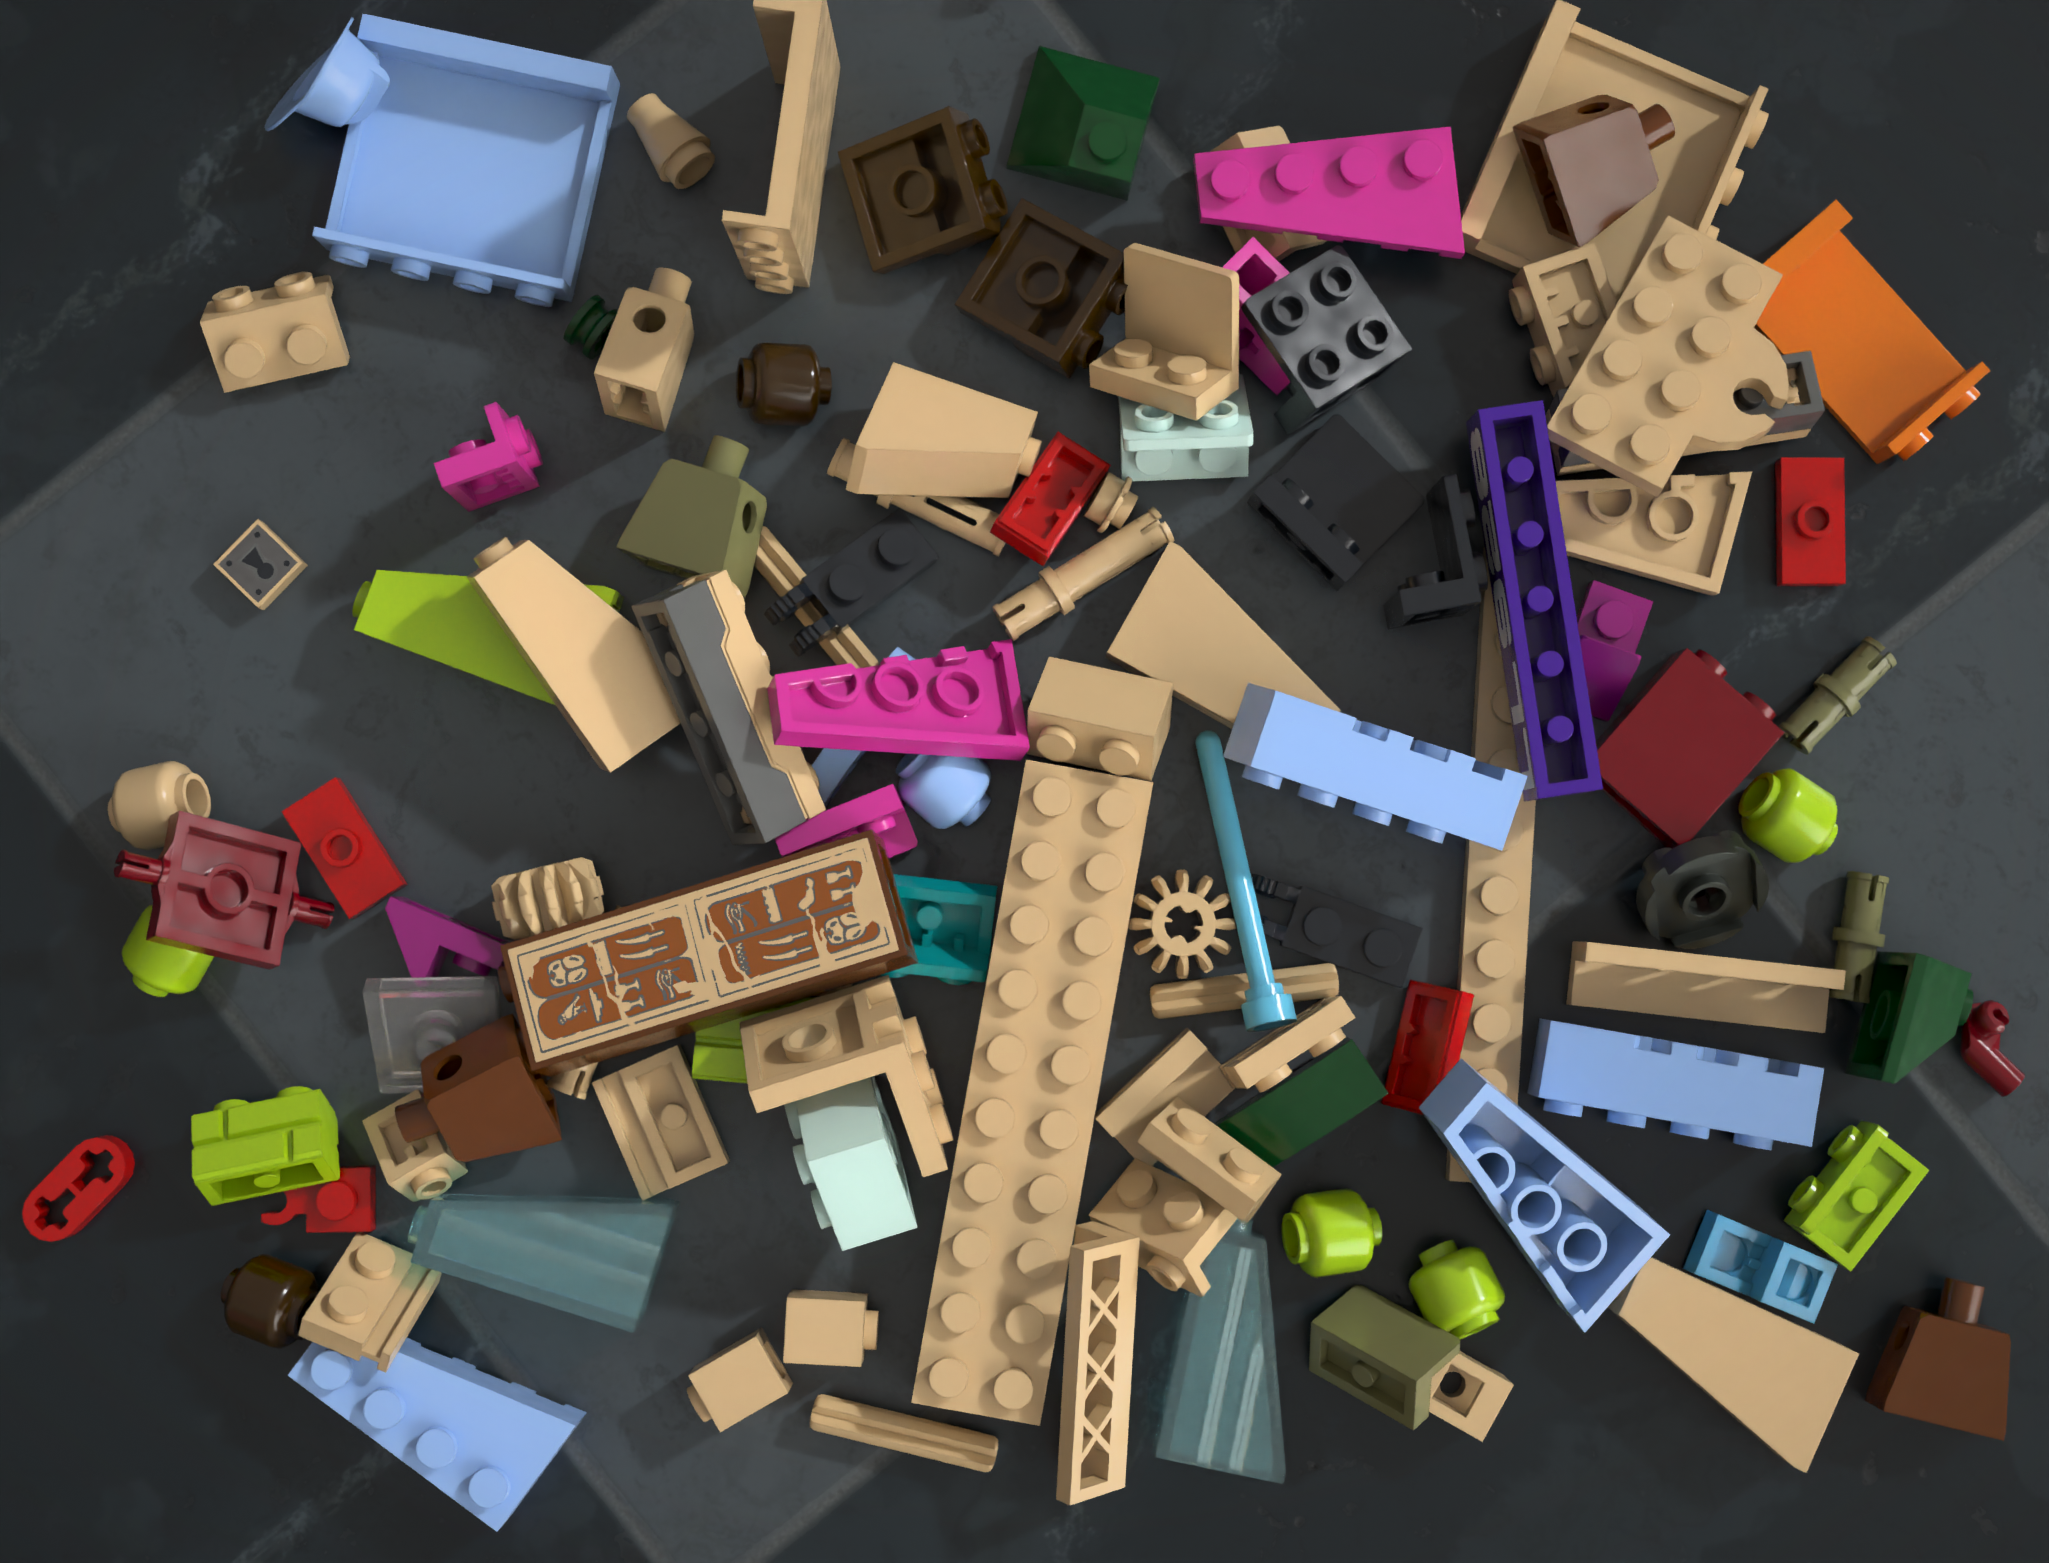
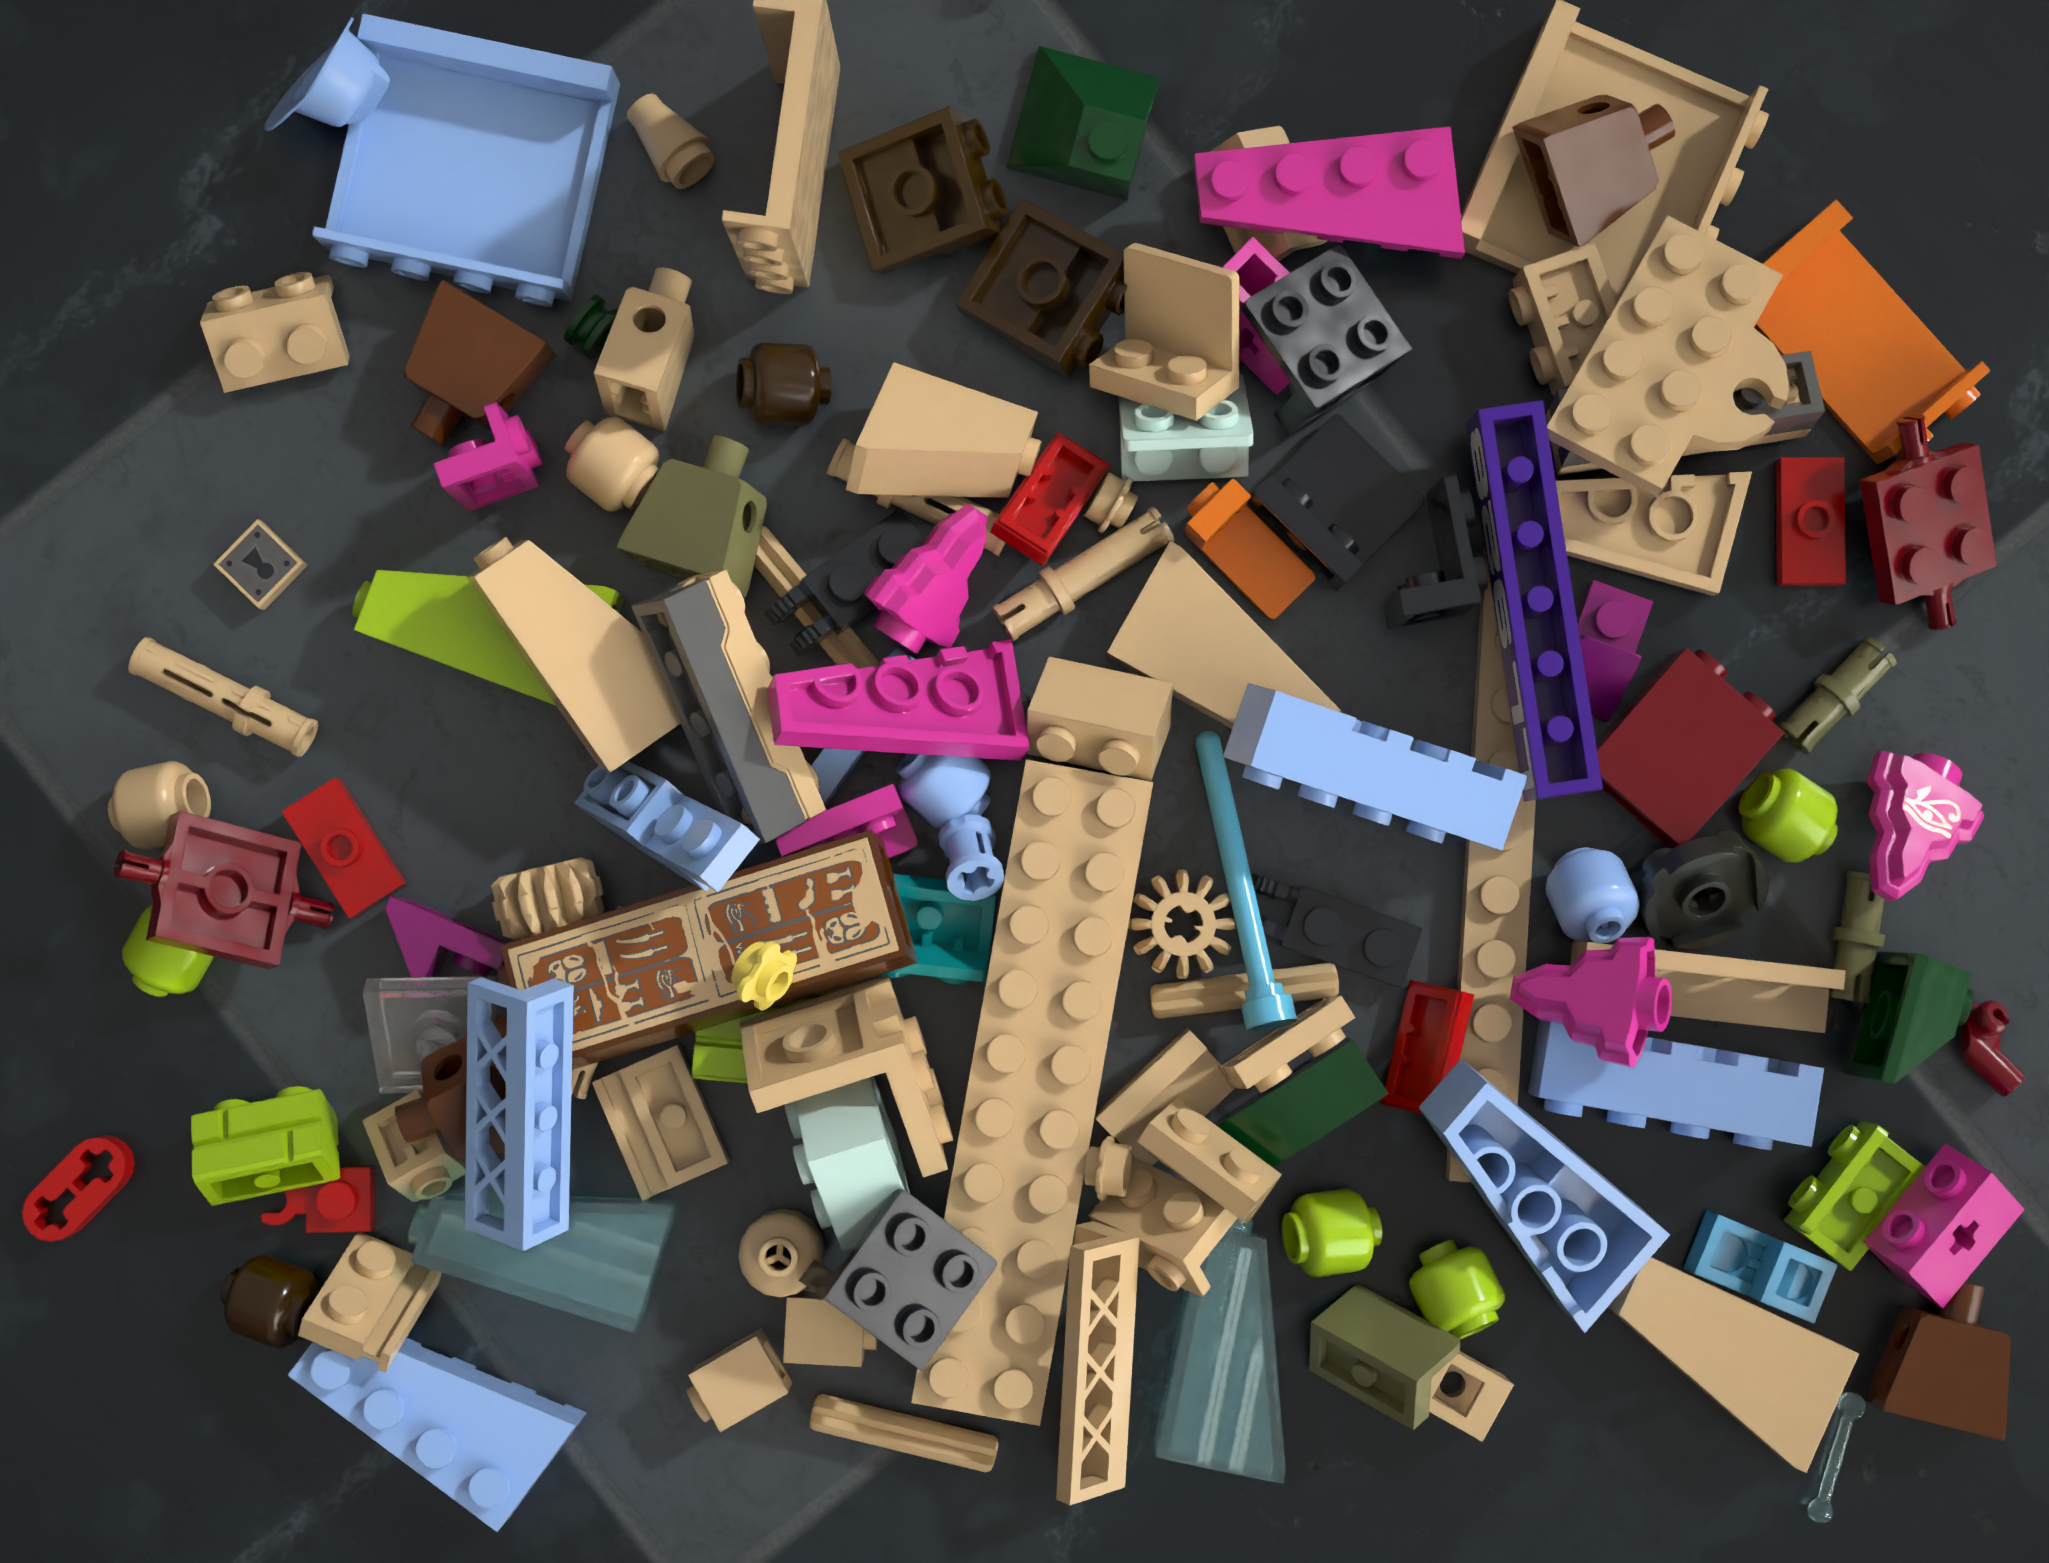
(246, 708): none -> tan pin
(469, 360): none -> reddish brown torso
(531, 1118): none -> light blue fence
(611, 463): none -> tan head
(667, 824): none -> light blue slope
(763, 973): none -> light yellow plate
(784, 1229): none -> tan head
(906, 1278): none -> bracket
(930, 583): none -> dark pink rock
(981, 869): none -> light blue bush
(1109, 1168): none -> tan plate
(1246, 548): none -> orange bracket
(1592, 895): none -> light blue head
(1602, 998): none -> dark pink rock
(1851, 1407): none -> clear light blue hinge
(1916, 818): none -> dark pink rock
(1928, 522): none -> dark red plate
(1944, 1225): none -> dark pink brick

